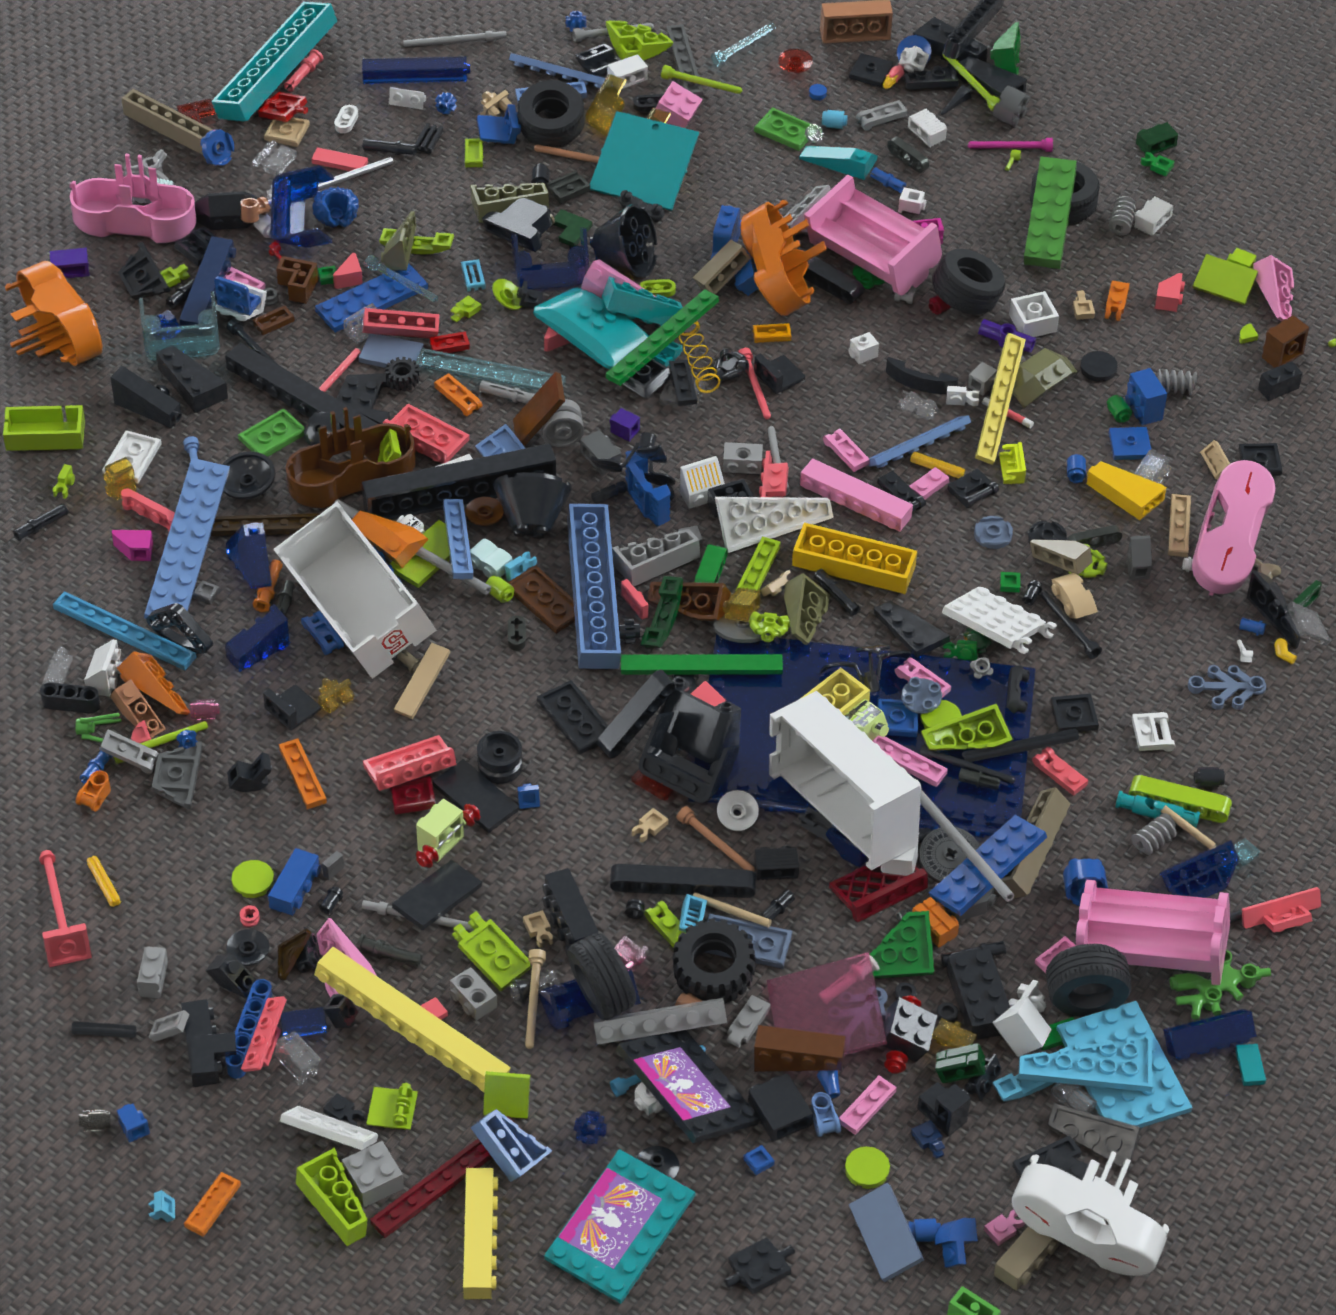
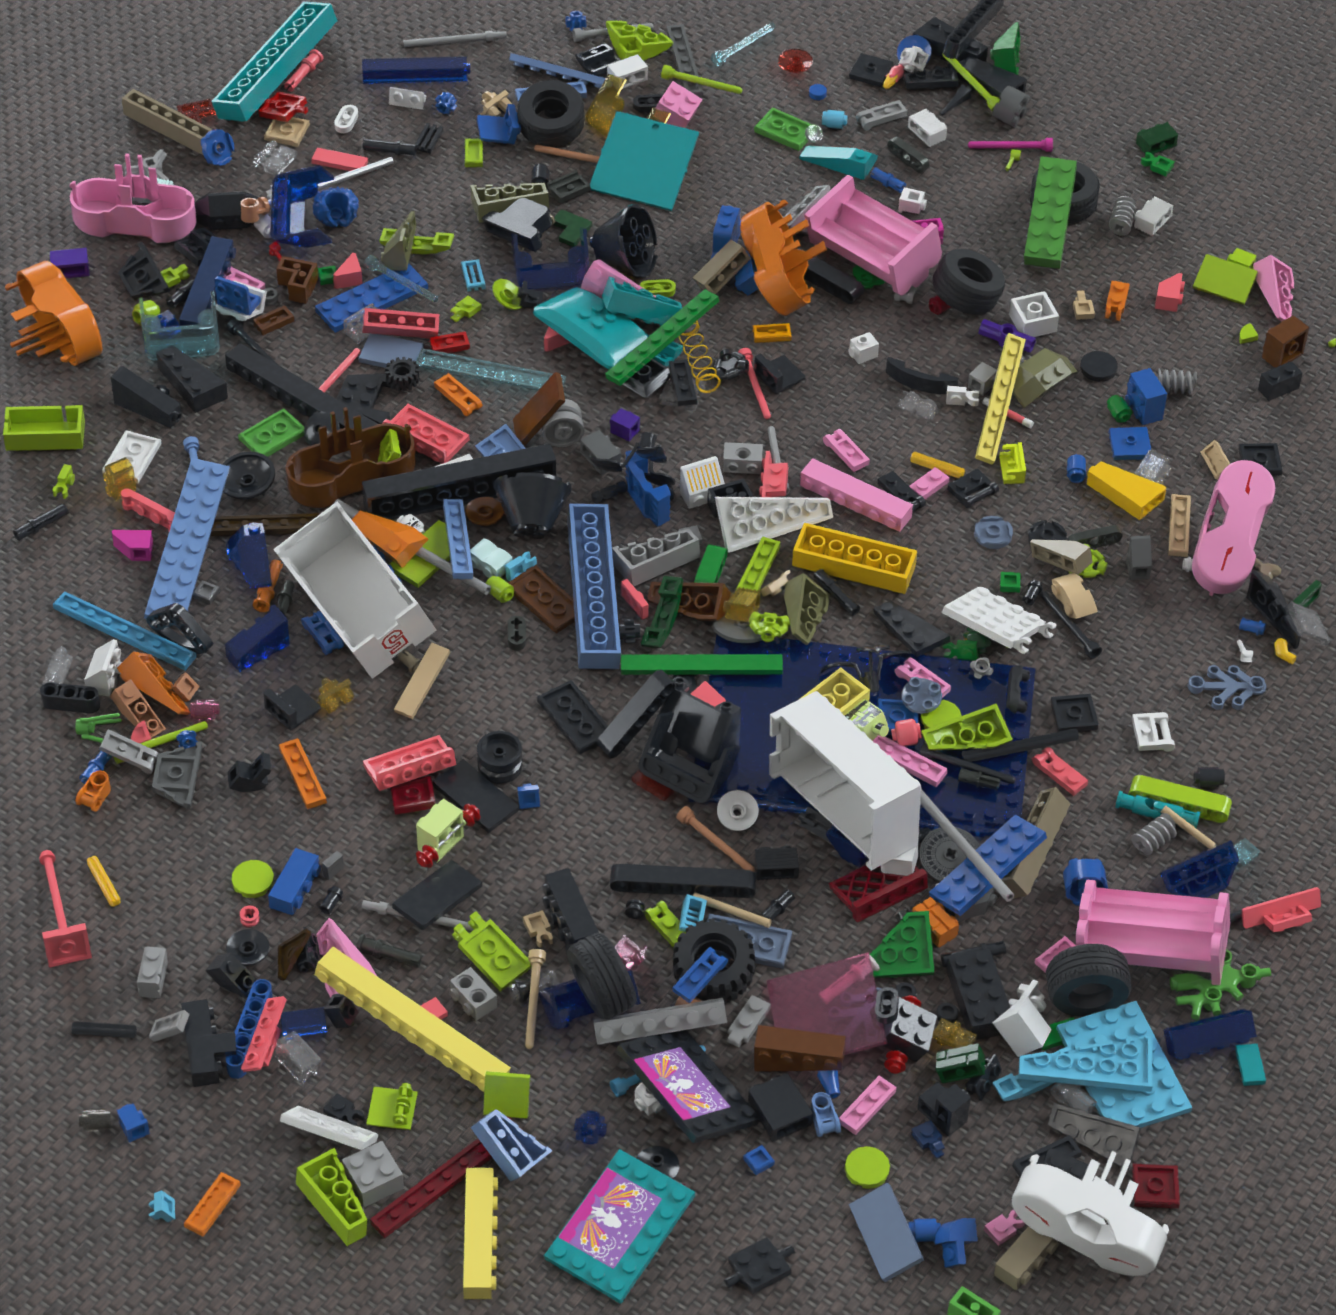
(151, 308): none -> lime head
(185, 687): none -> nougat plate
(515, 395): light grey pin -> none
(651, 823): tan plate -> none
(655, 210): black piece -> none
(699, 975): none -> blue plate
(856, 21): nougat brick -> none
(887, 1005): none -> black plate
(906, 732): none -> coral head
(923, 439): medium blue plate -> none
(1156, 1186): none -> dark red plate

